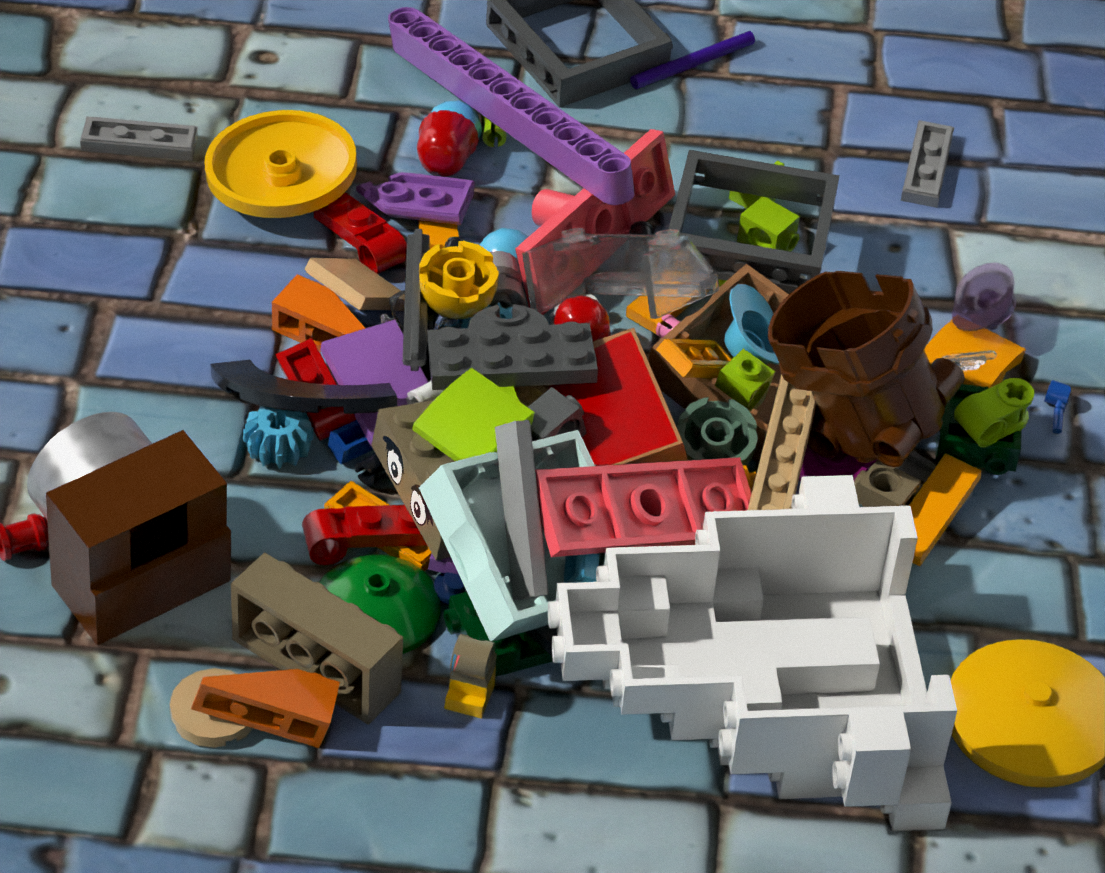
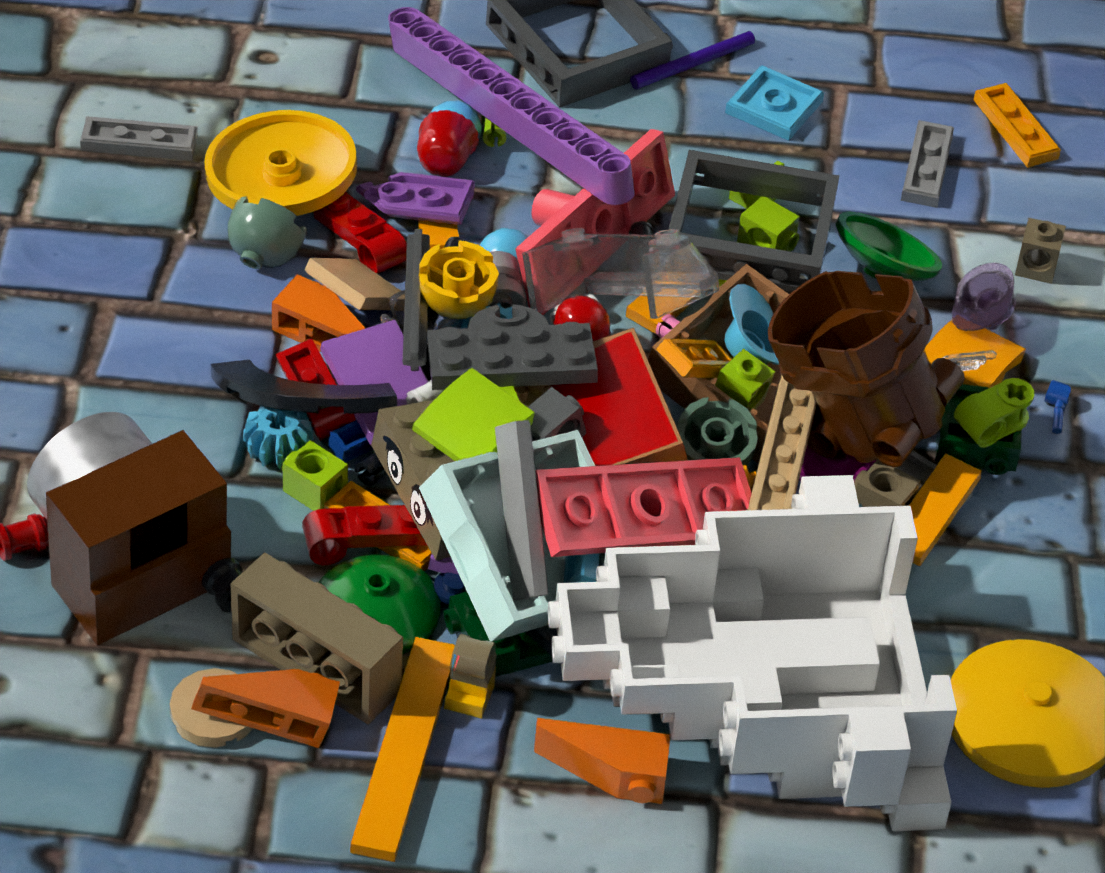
(218, 581): none -> black wheel
(264, 233): none -> sand green cylinder
(313, 475): none -> lime brick
(403, 751): none -> light orange tile
(614, 759): none -> orange slope
(774, 102): none -> medium azure tile
(886, 248): none -> green dish
(1017, 125): none -> light orange tile
(1040, 250): none -> dark tan brick

